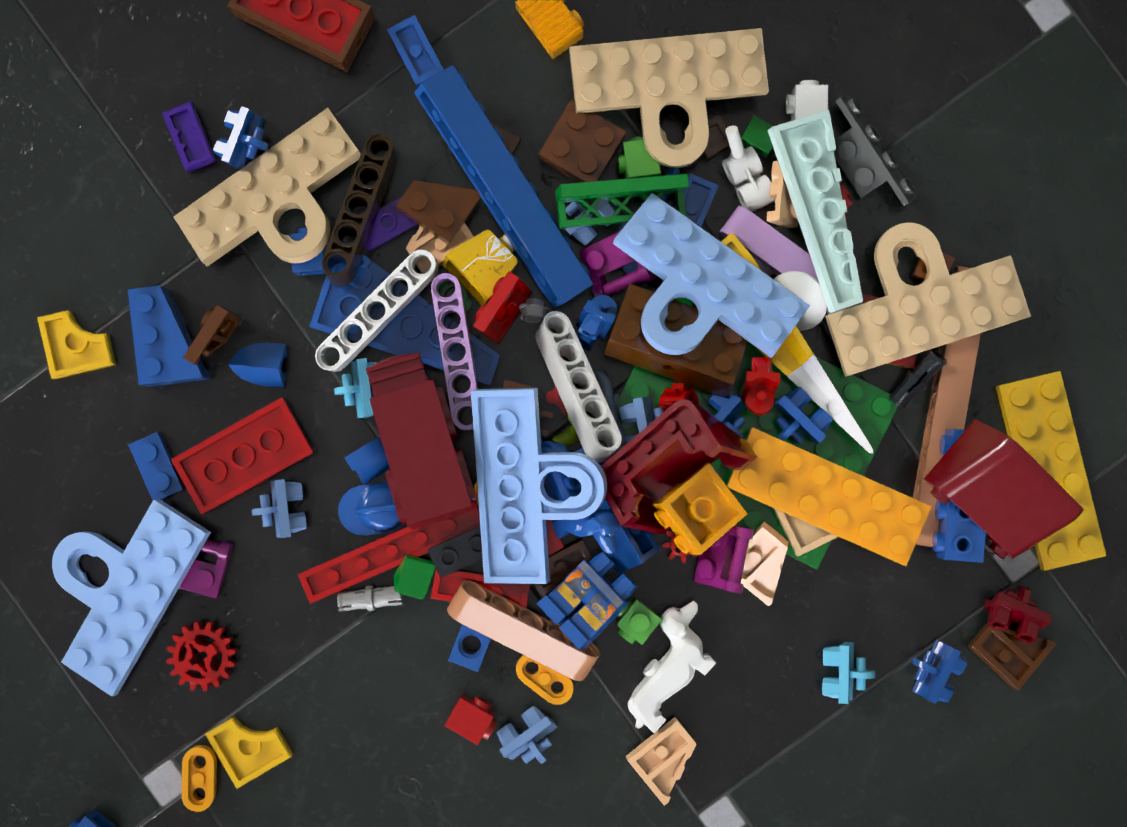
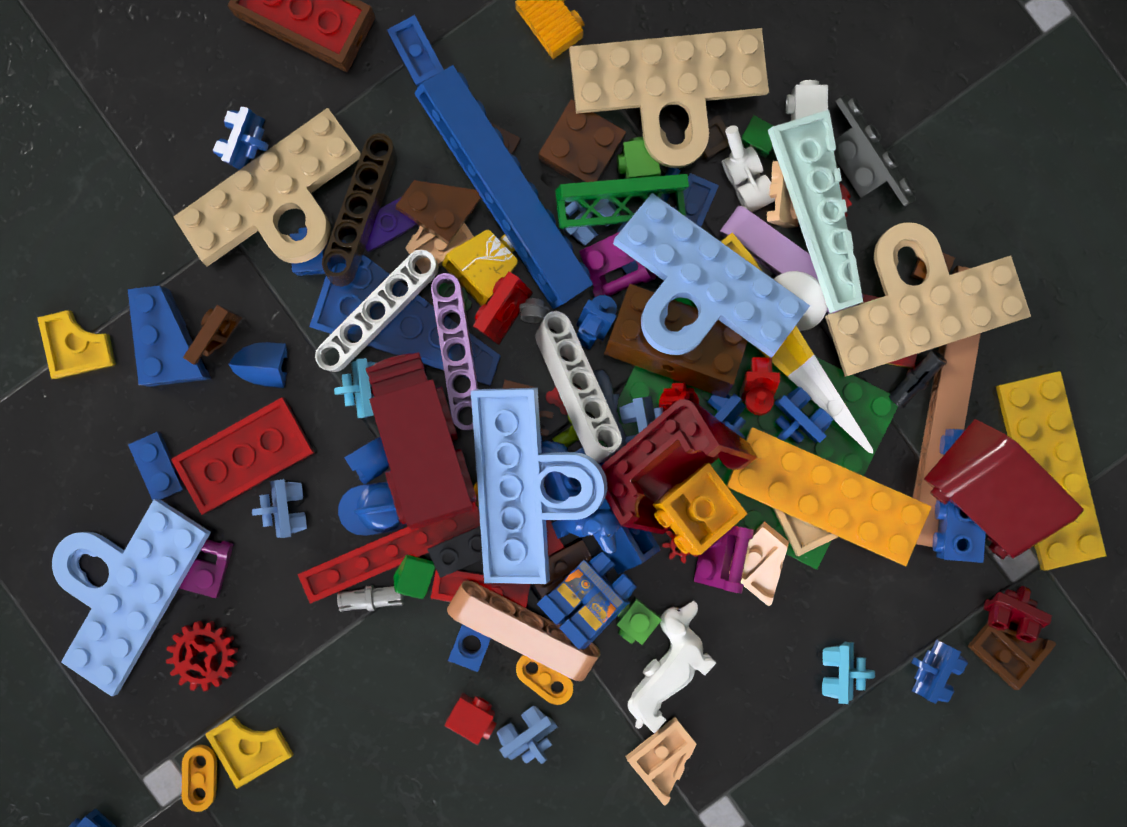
(189, 136): dark purple plate -> none

